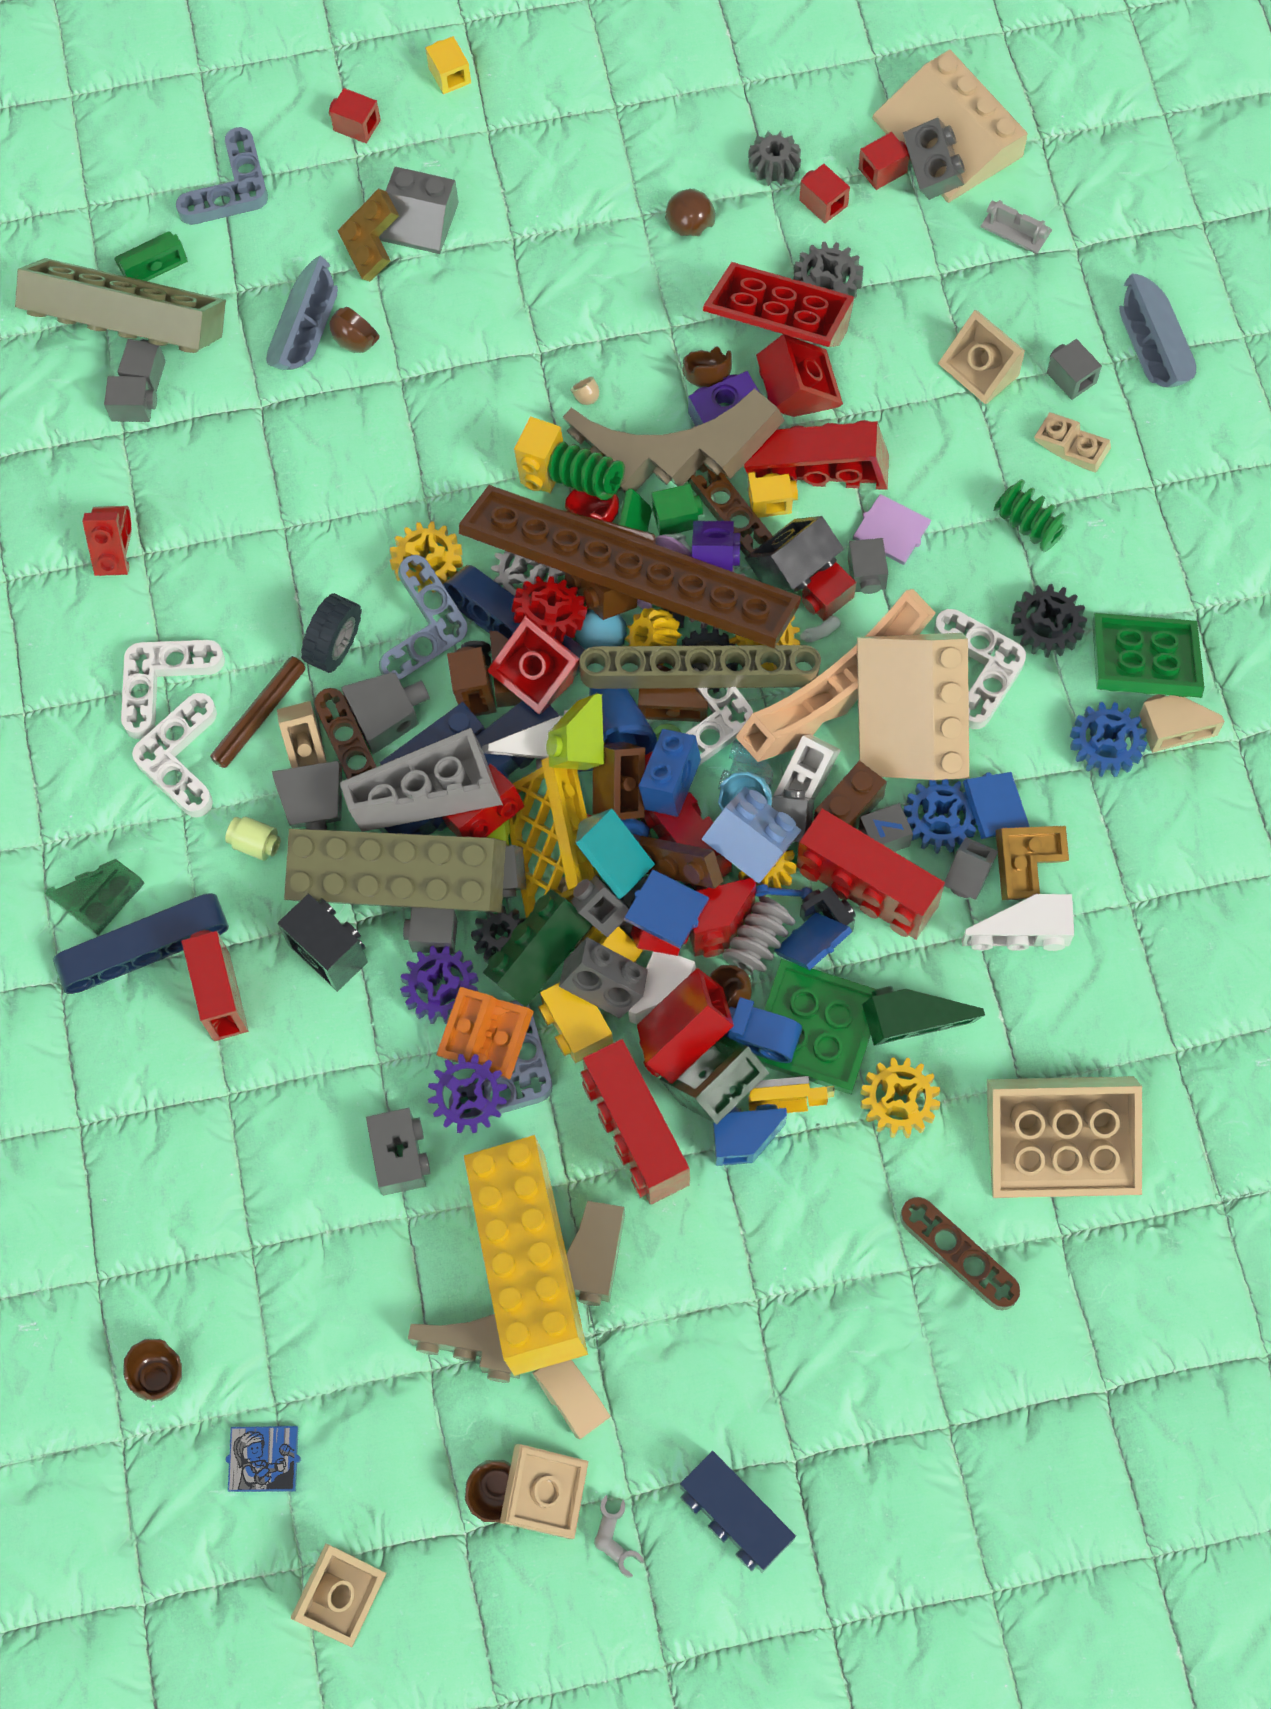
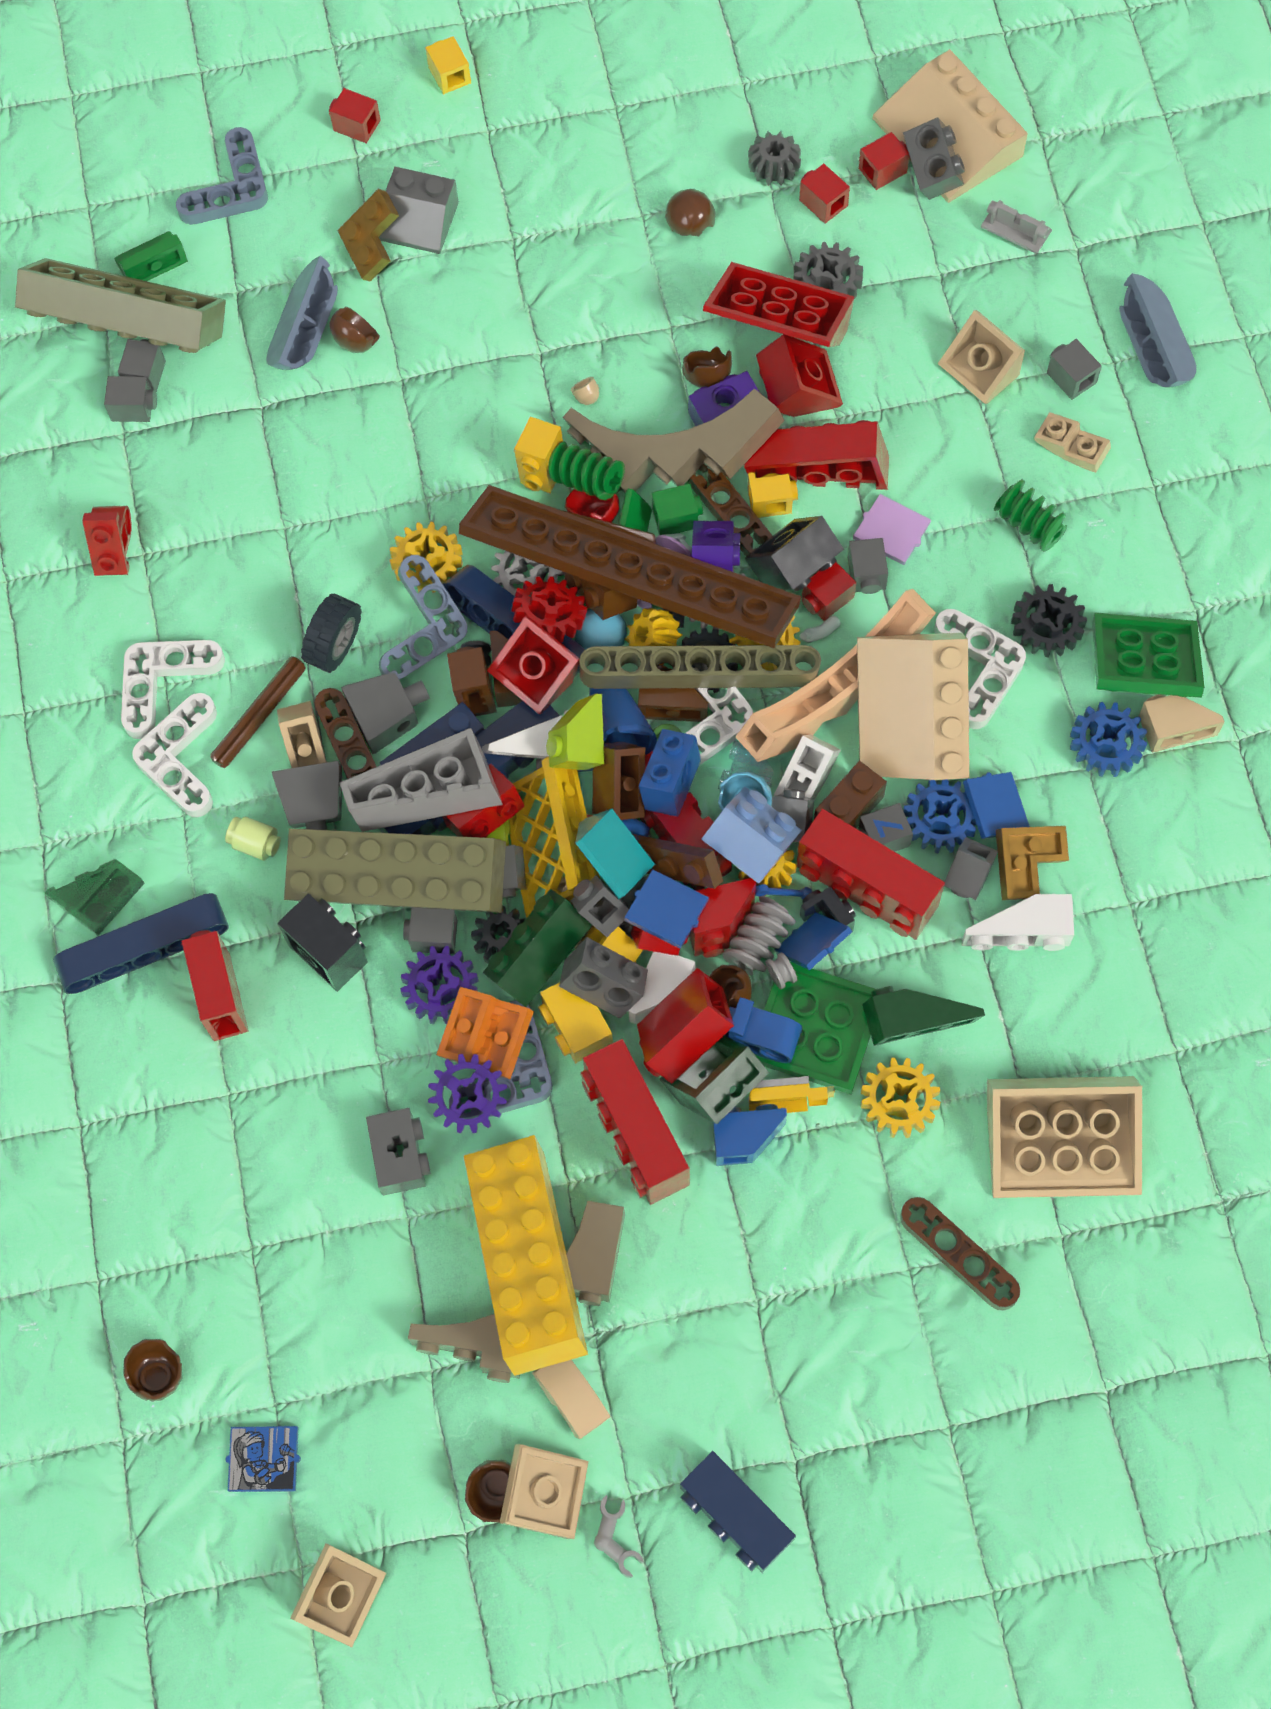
(781, 970): none -> light grey bush

